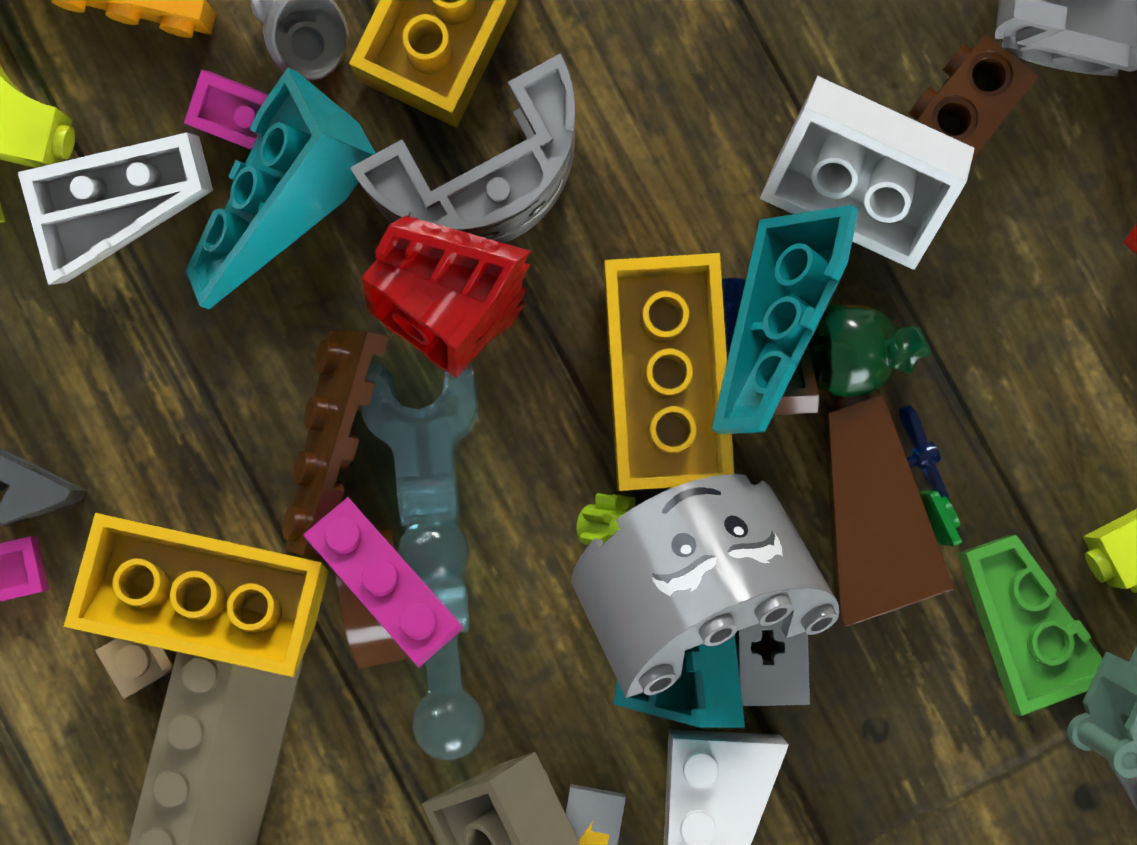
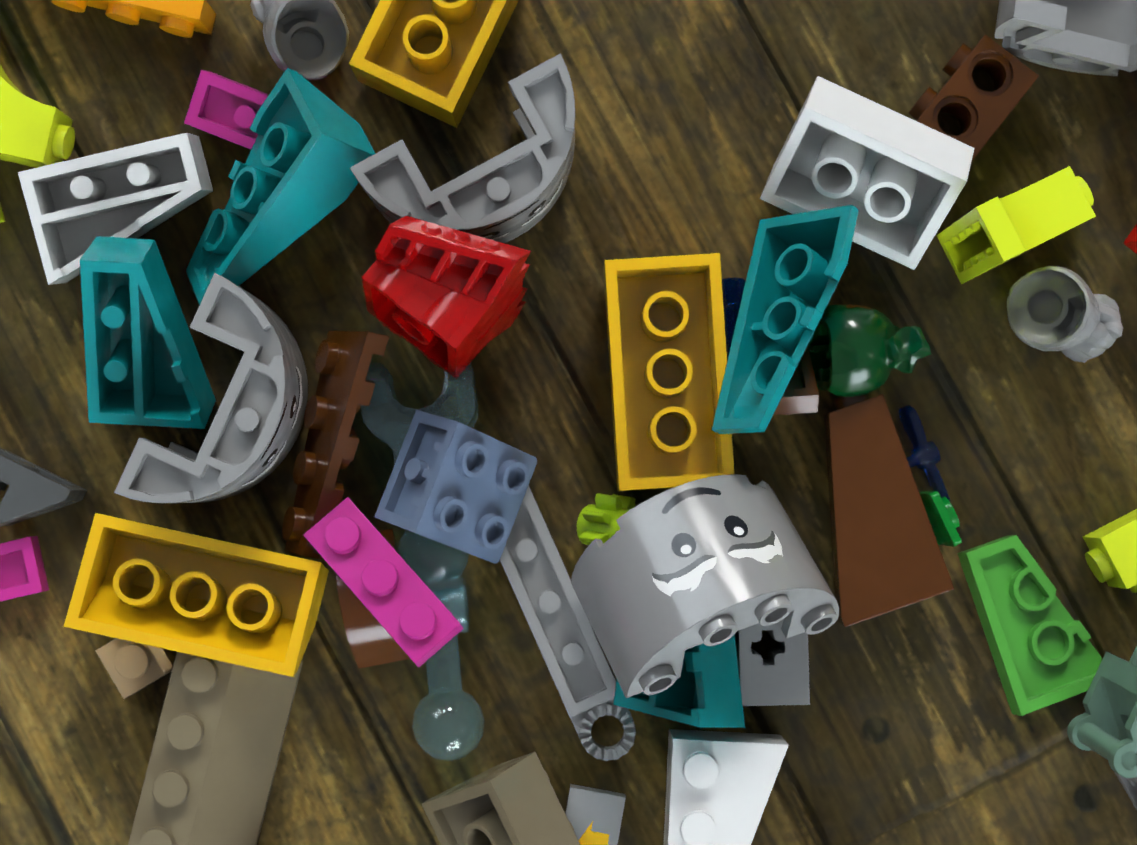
(138, 341): none -> teal wedge
(254, 421): none -> light grey cylinder
(456, 486): none -> sand blue bracket
(563, 630): none -> light grey plate
(1016, 223): none -> neon yellow arch
(1060, 313): none -> light grey hair

